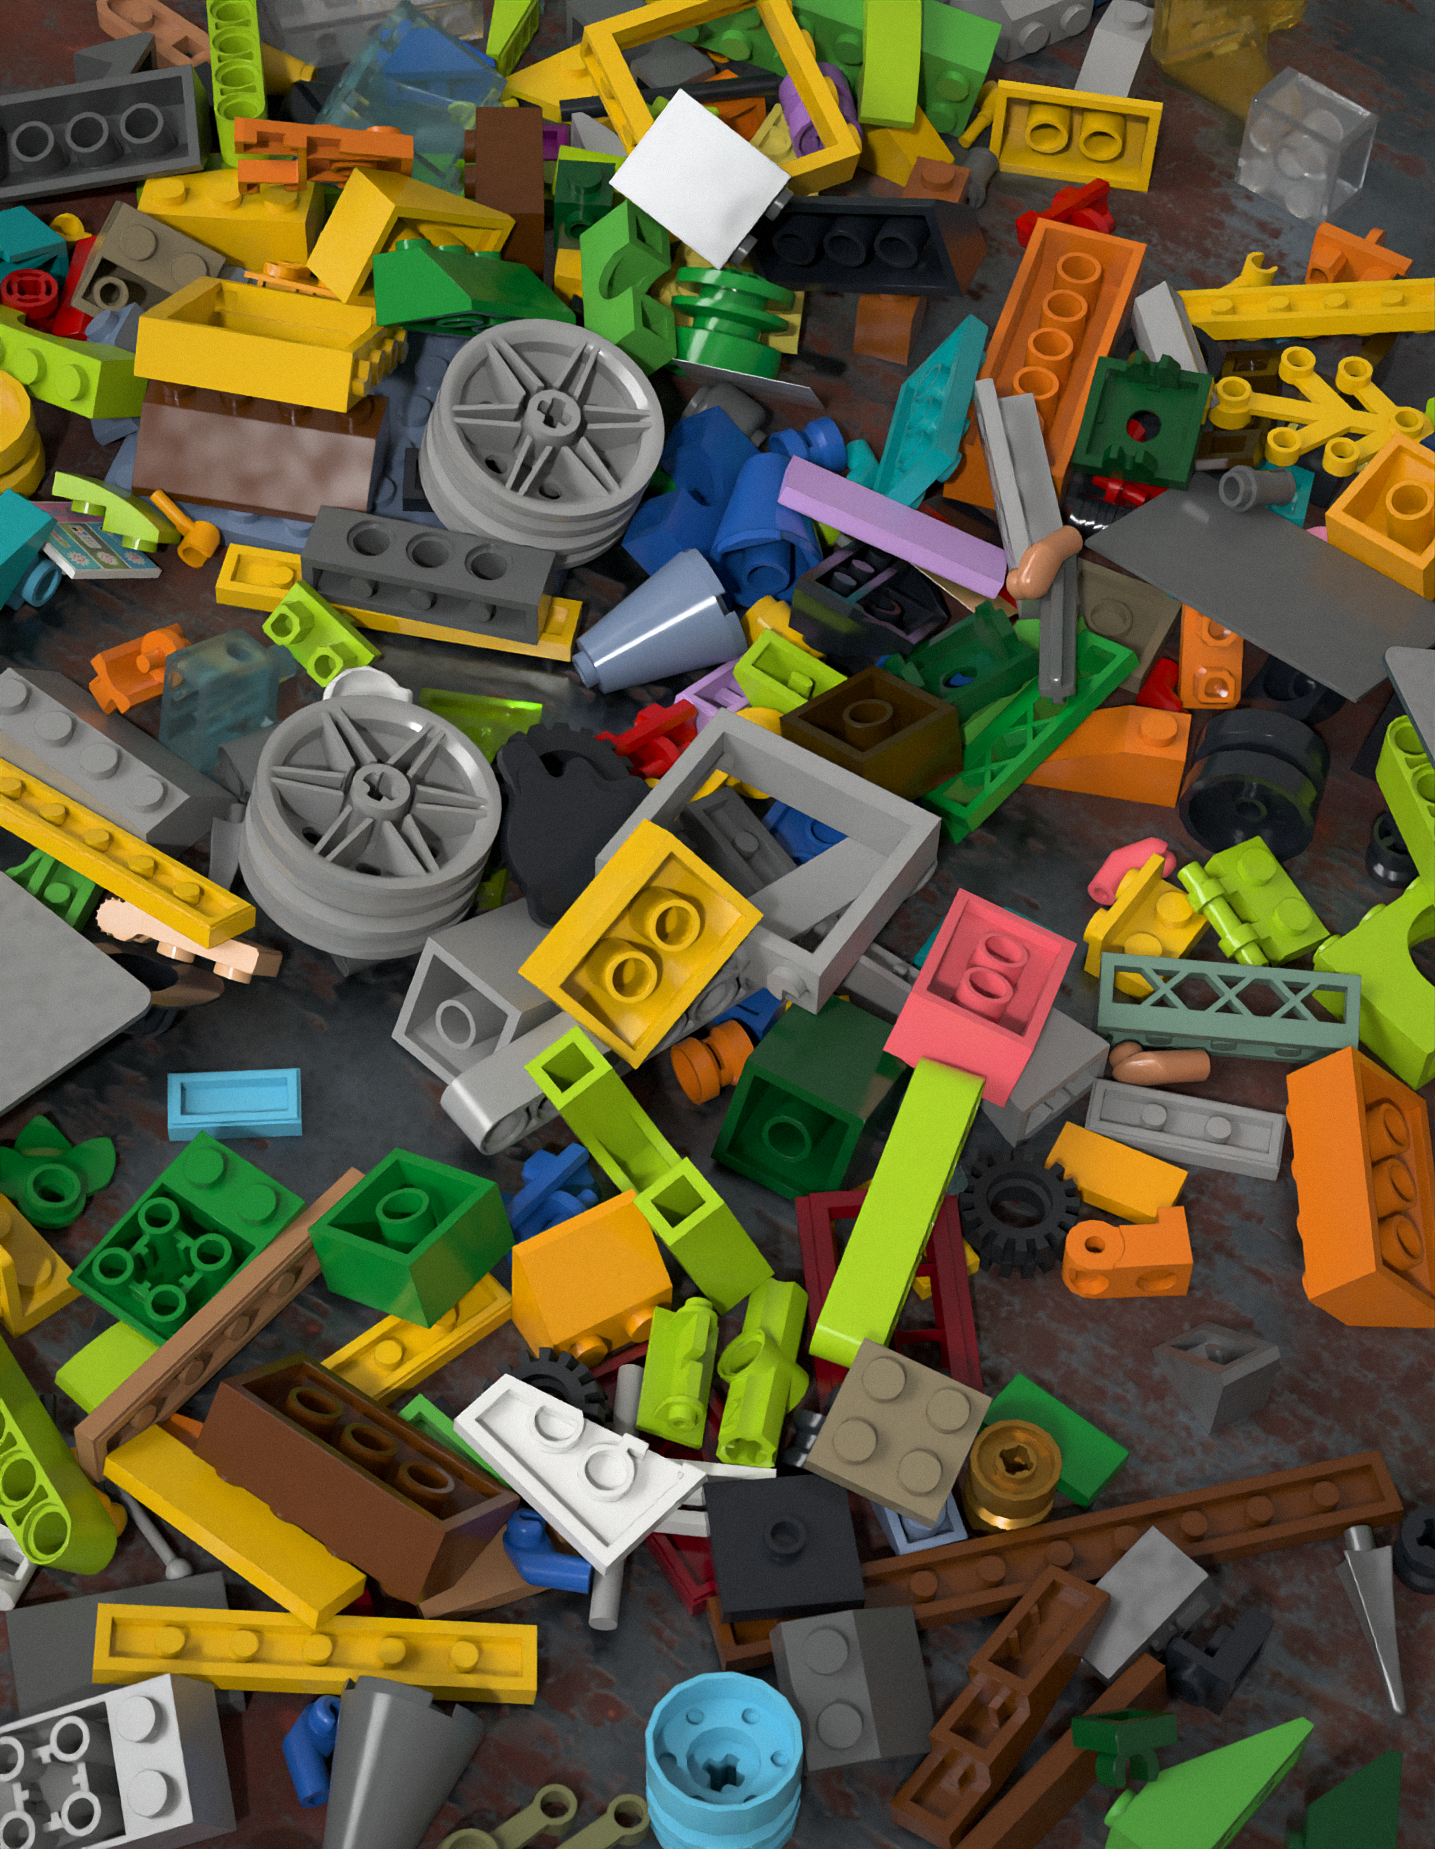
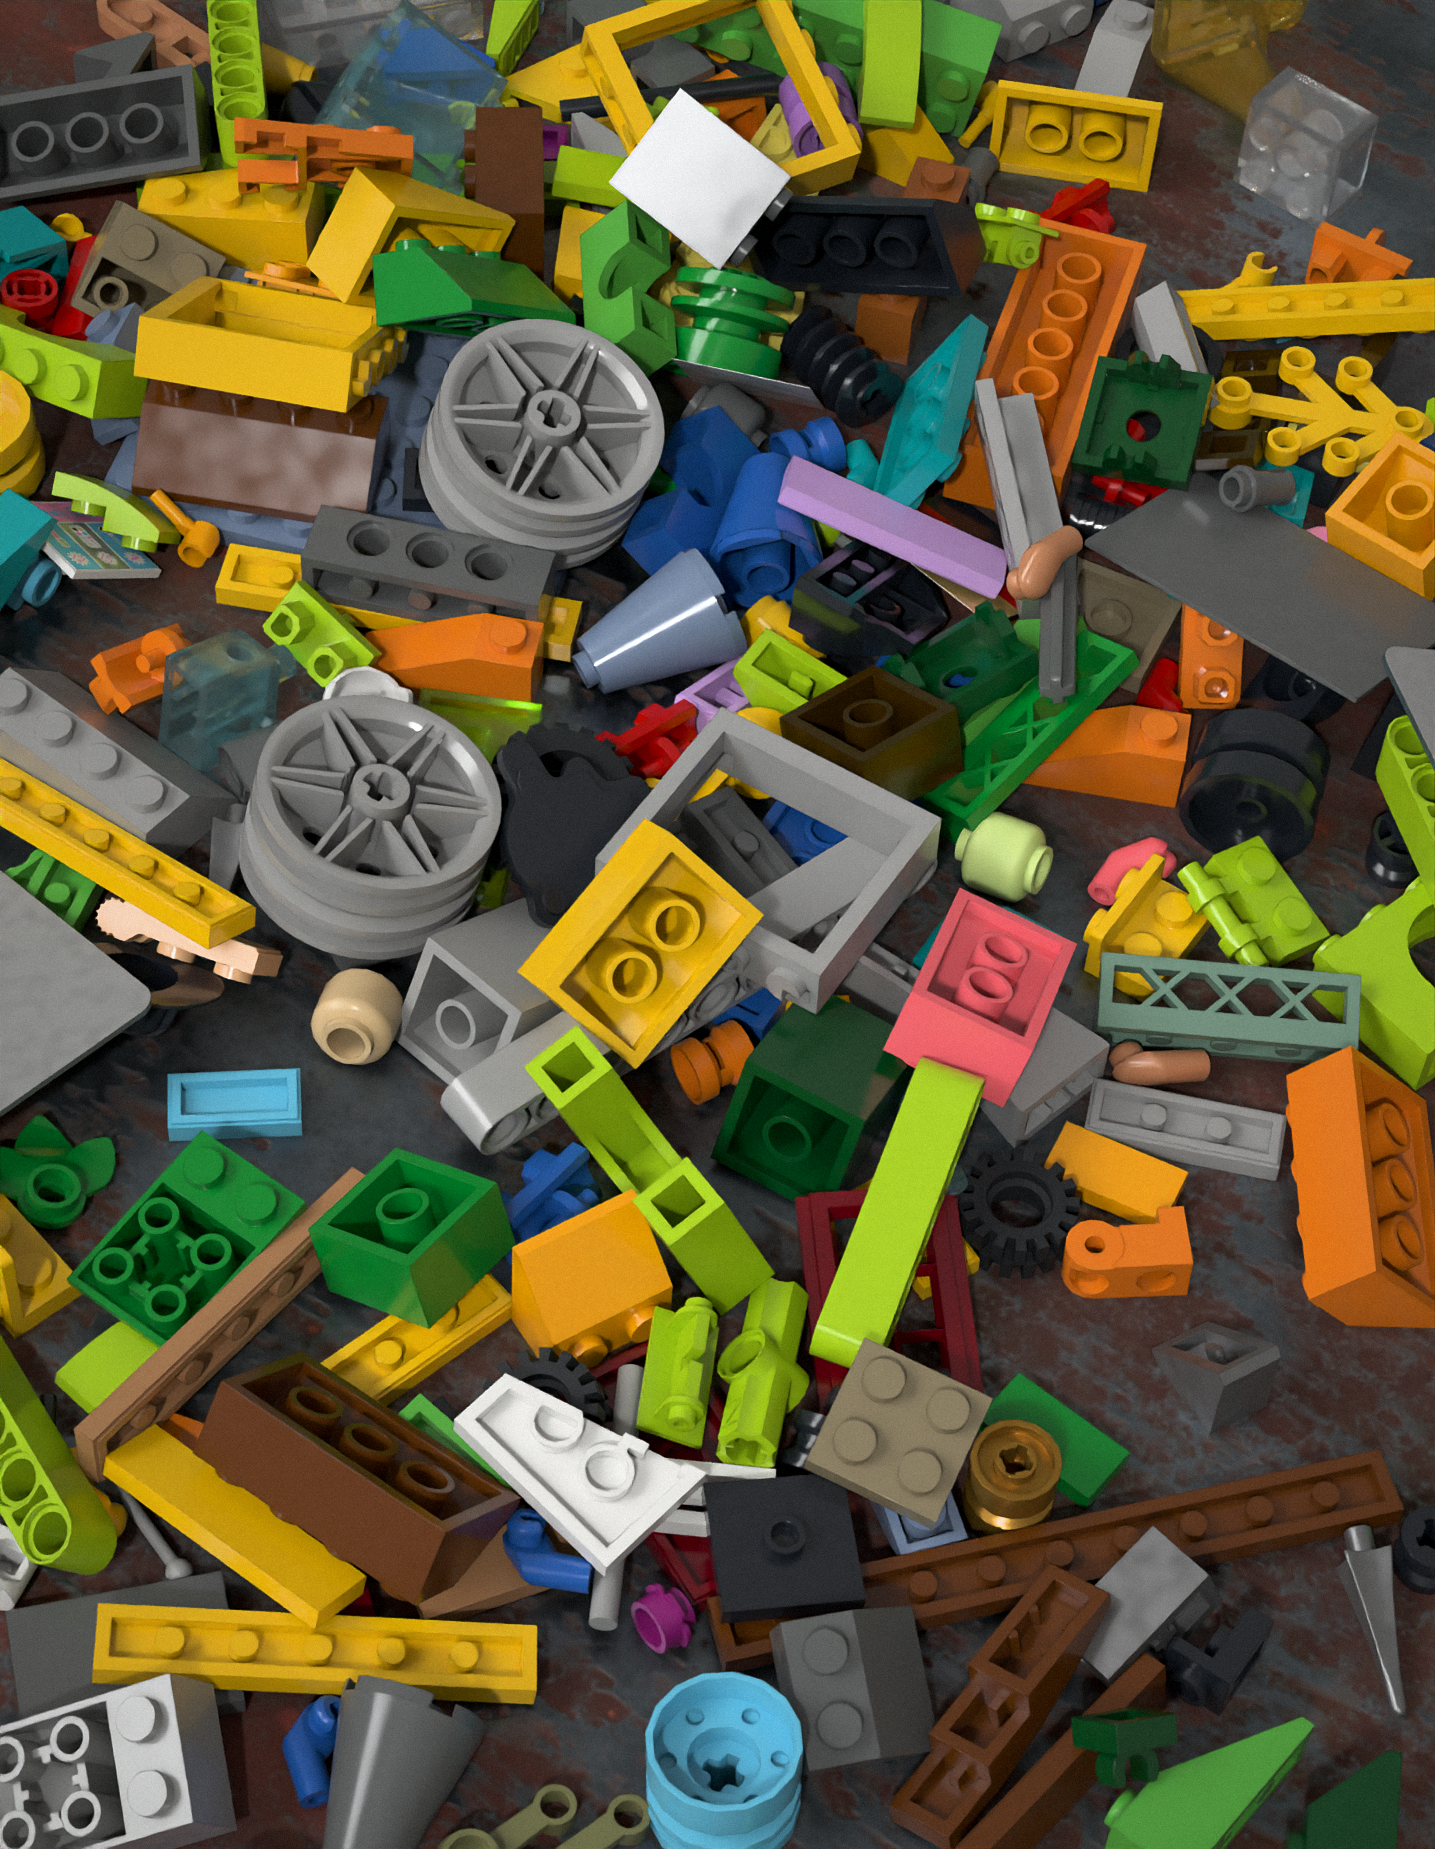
(357, 1016): none -> tan head
(465, 655): none -> orange slope
(581, 199): dark green brick -> none
(663, 1618): none -> magenta plate
(839, 368): none -> black piece
(1004, 857): none -> yellowish green head
(1011, 235): none -> lime hinge

